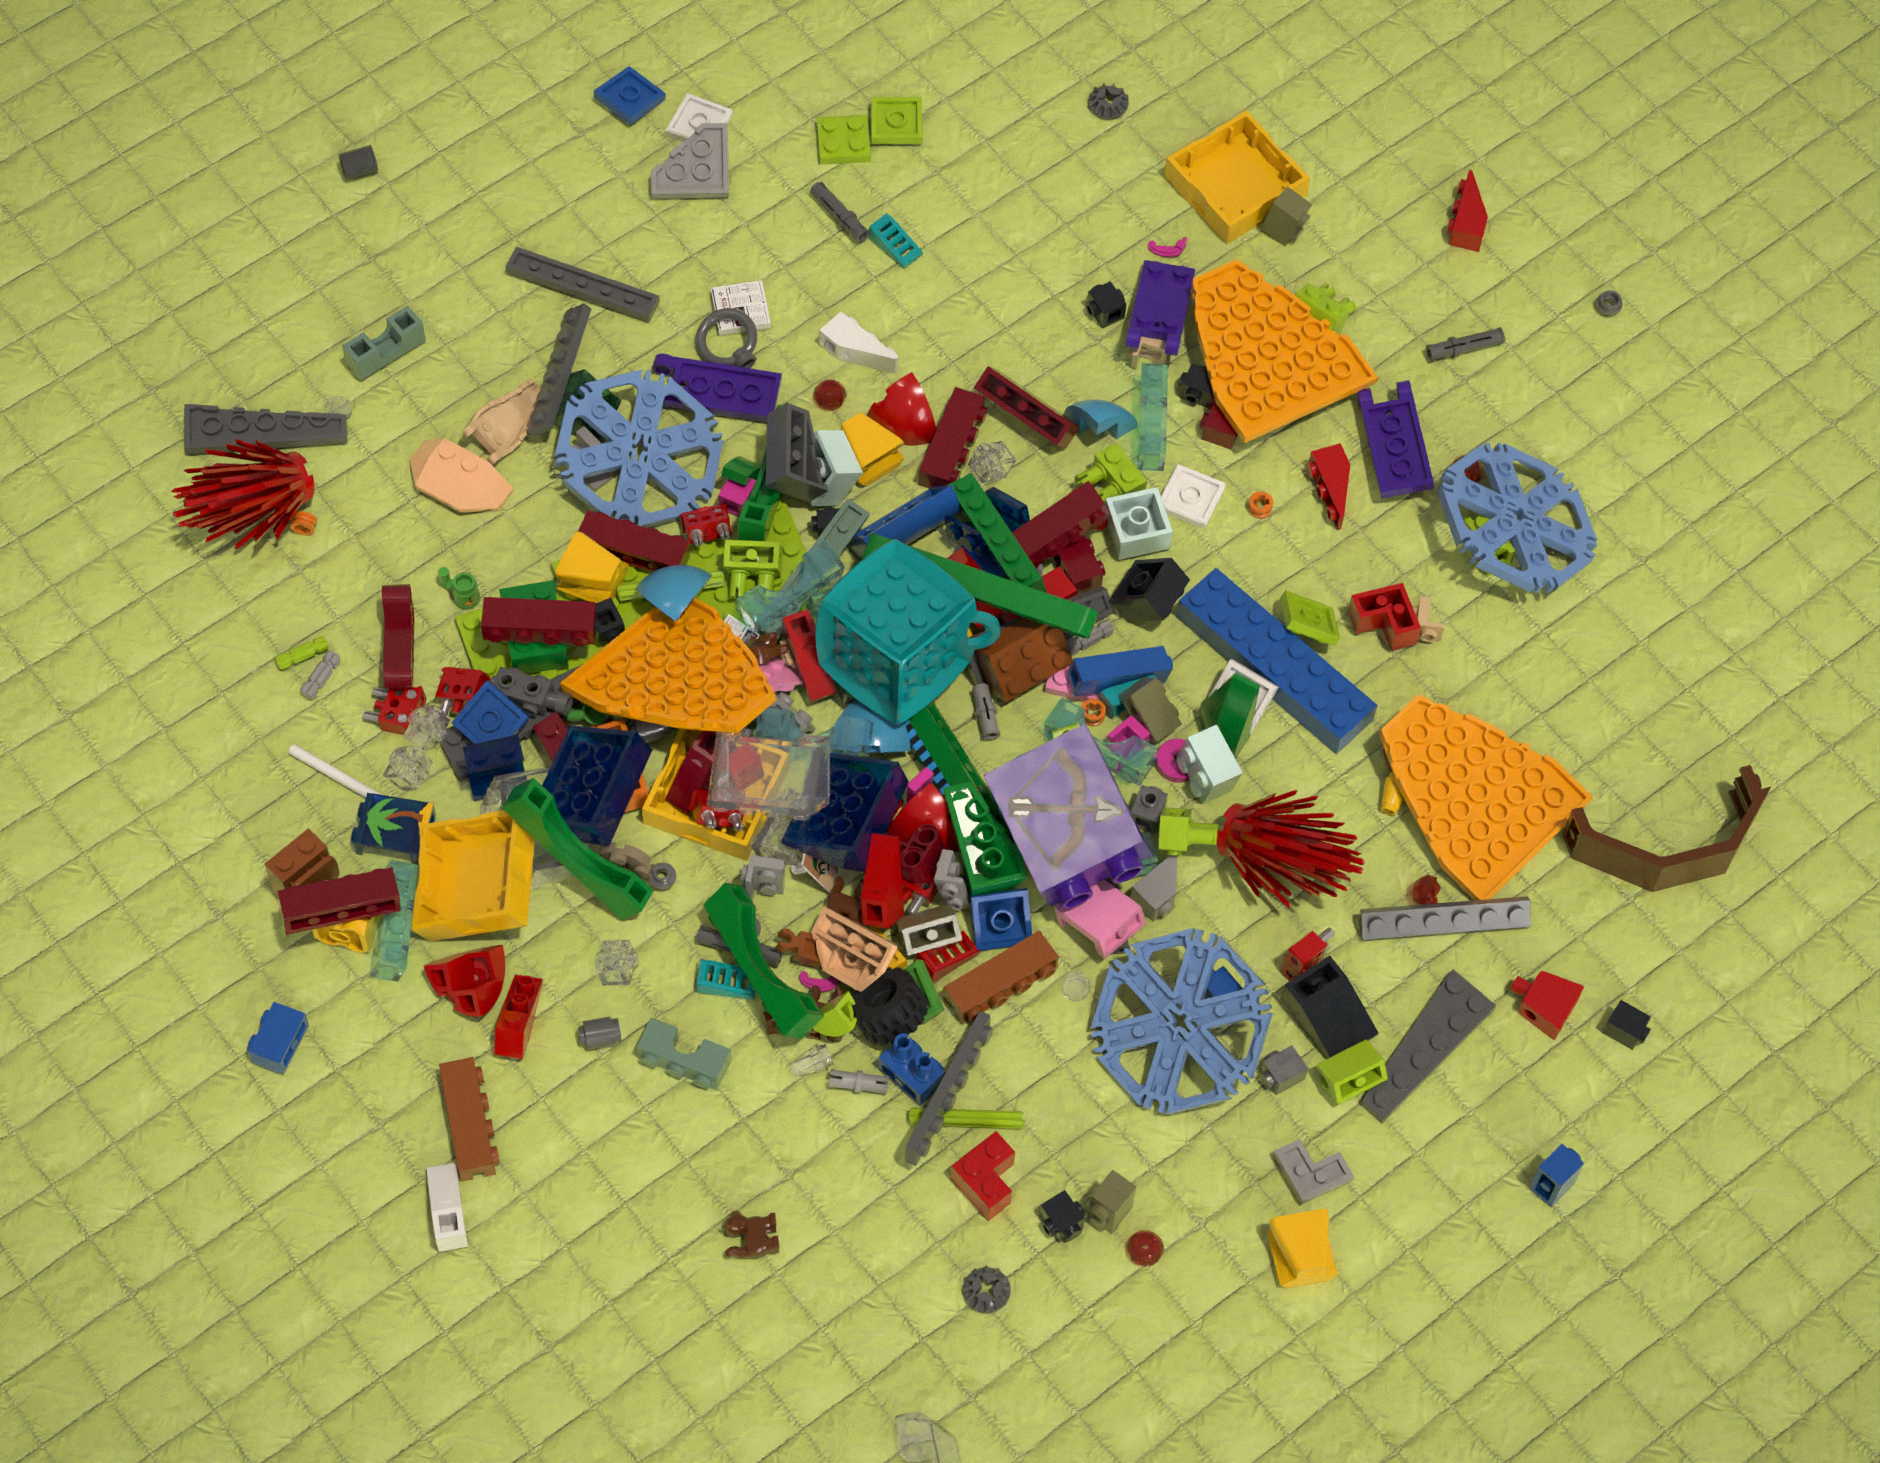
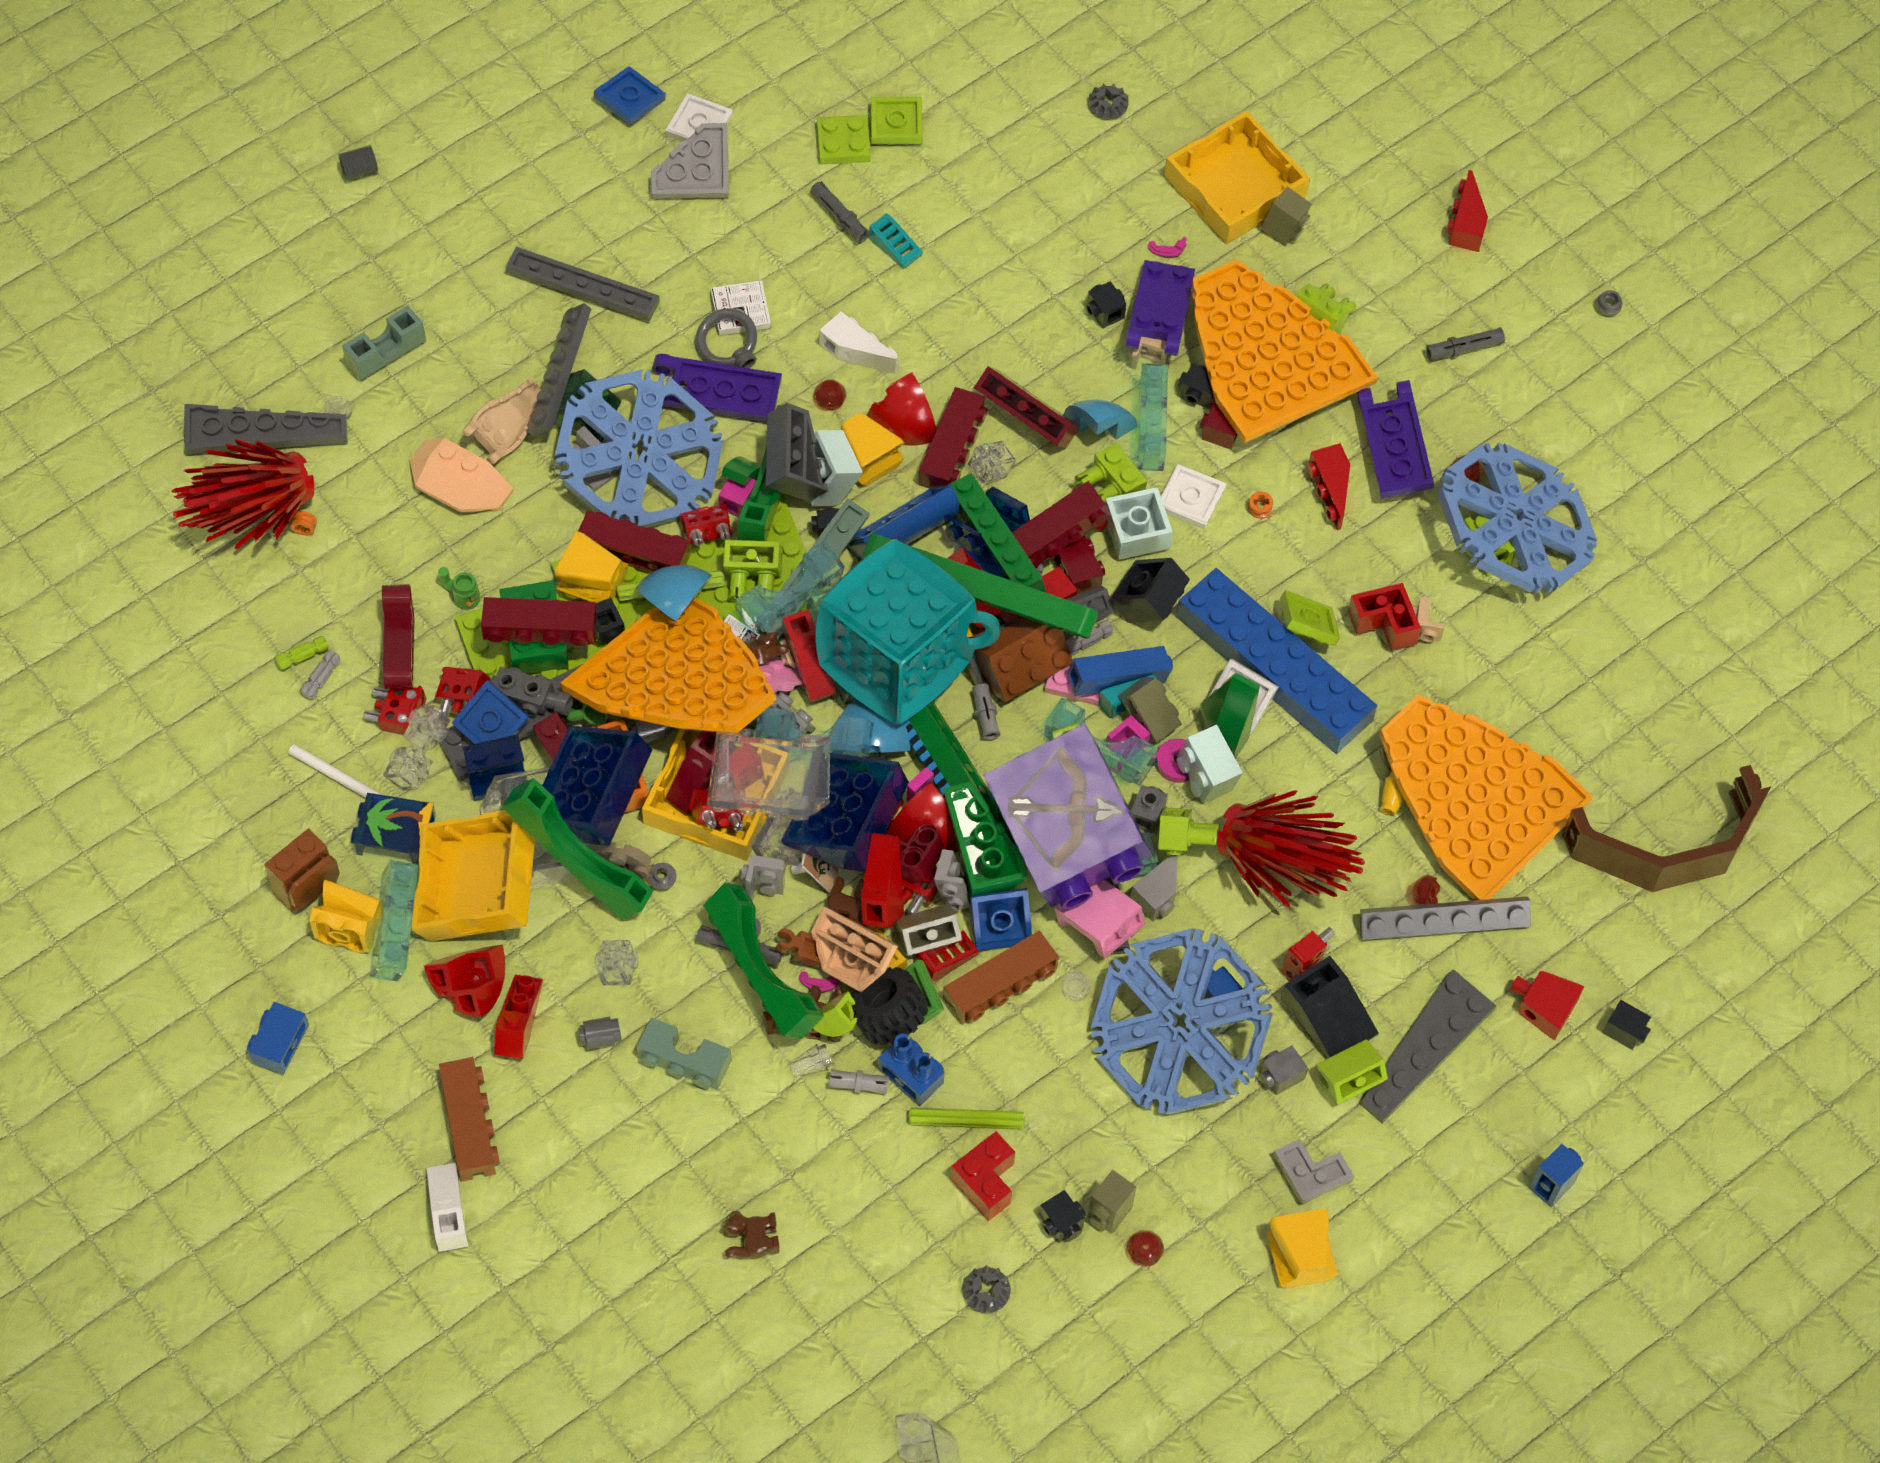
(339, 900): dark red brick -> none
(715, 988): teal slope -> none
(945, 1097): dark grey plate -> none
(1094, 704): orange bush -> none

